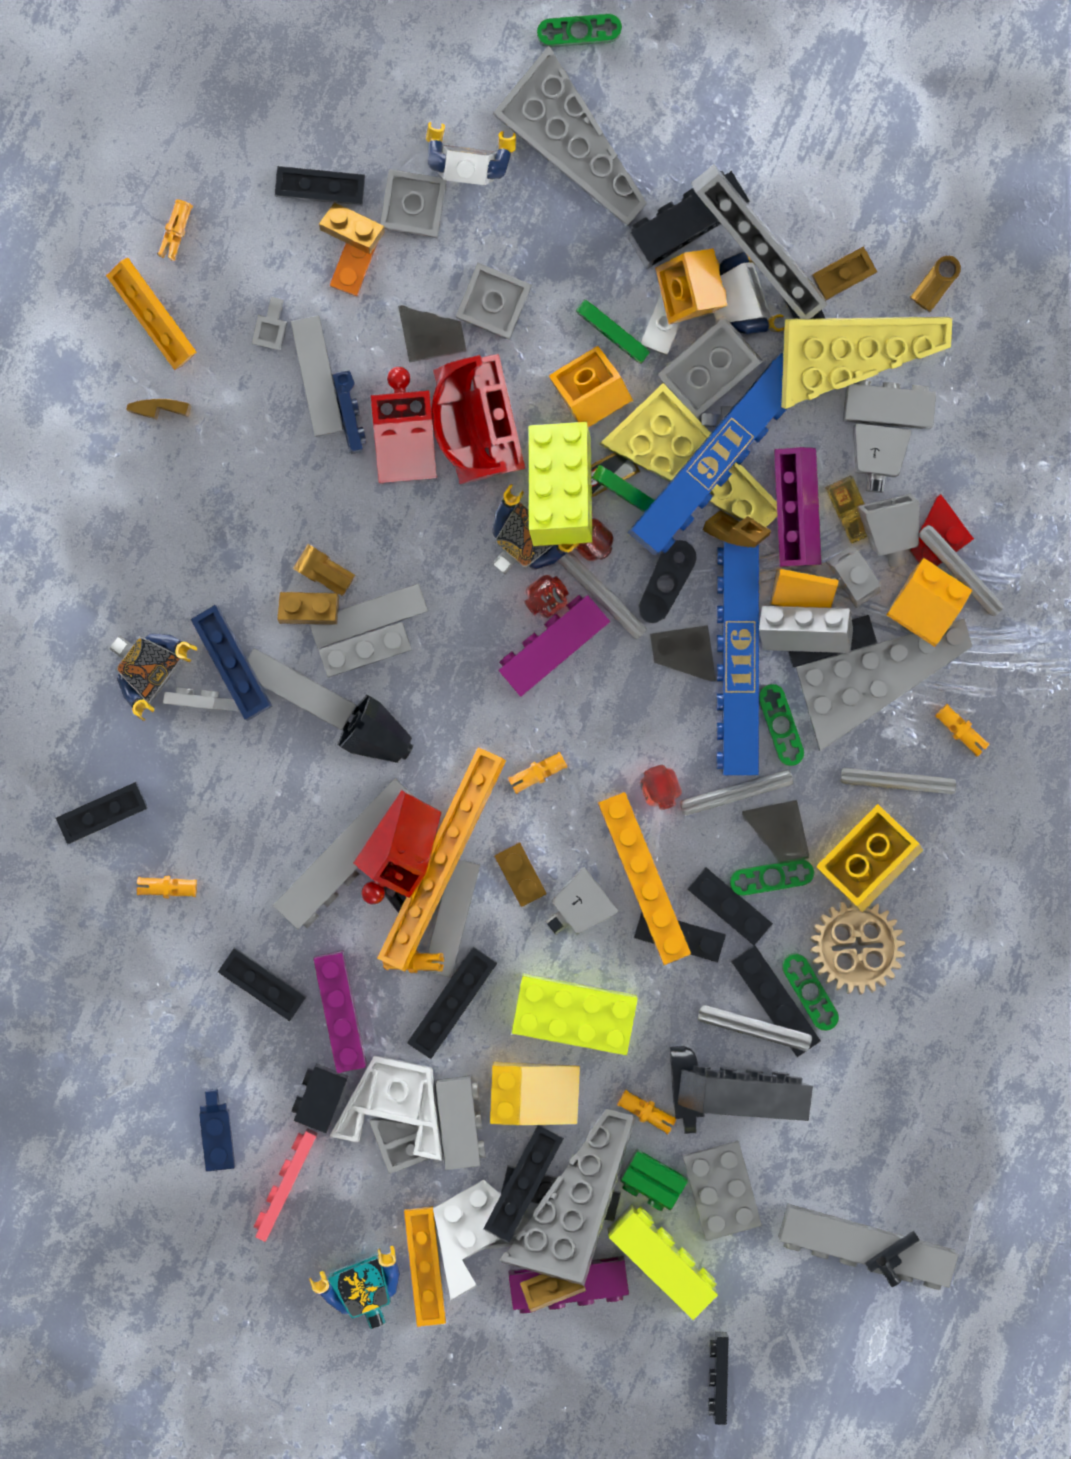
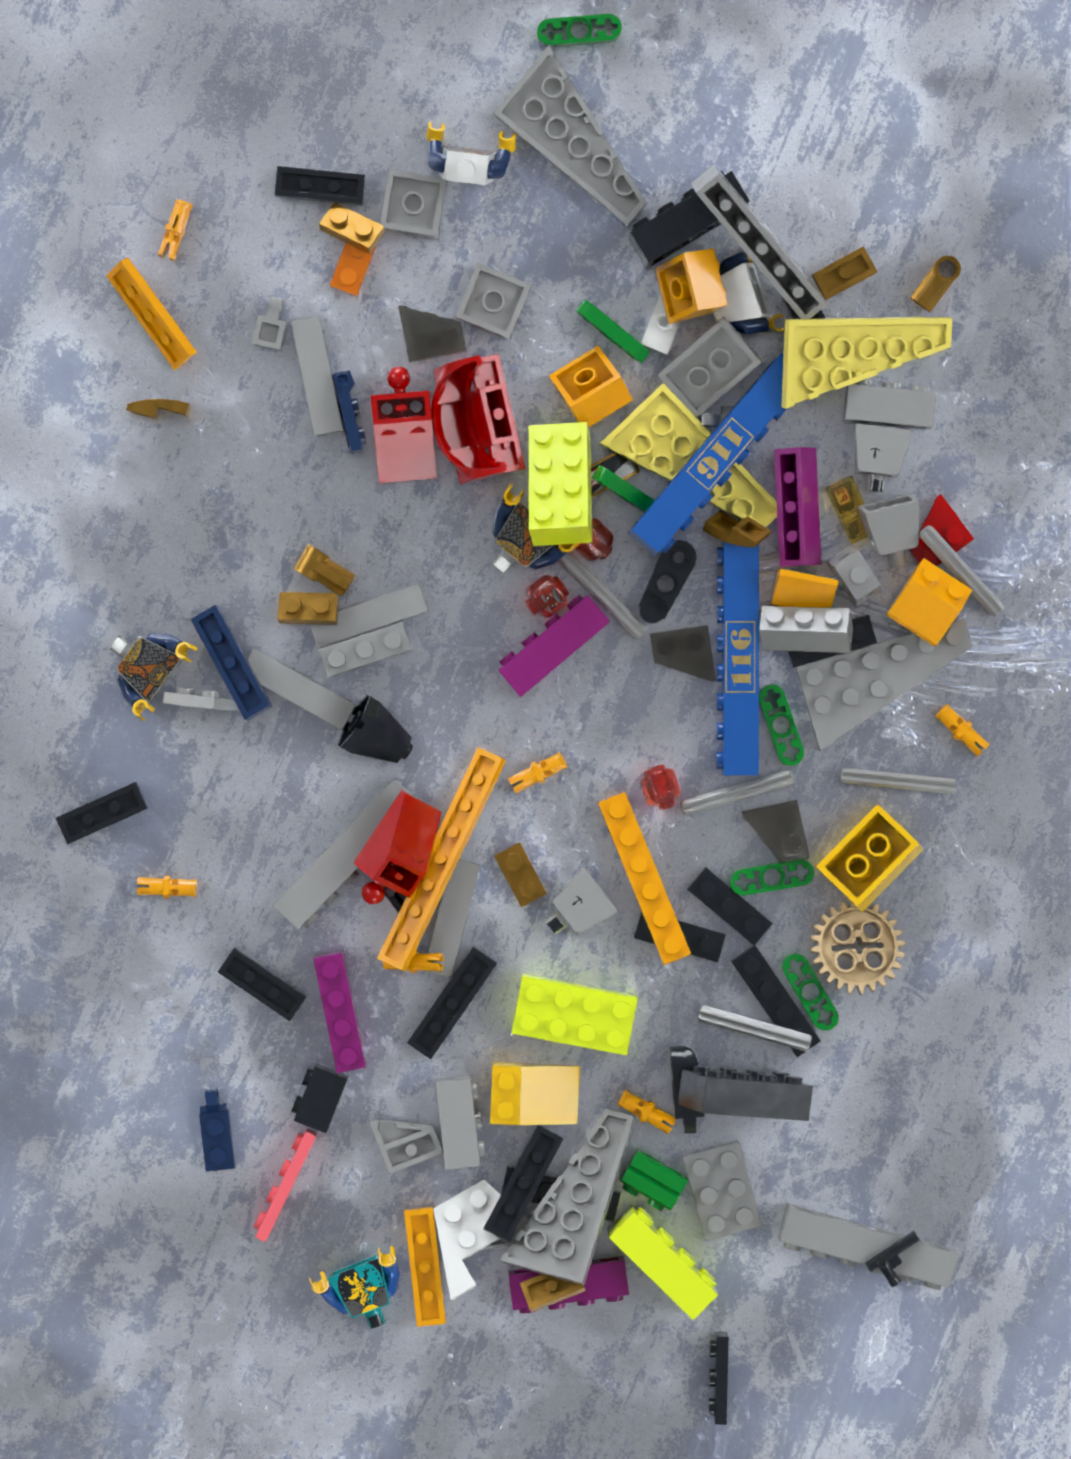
(396, 1093): white wing -> none

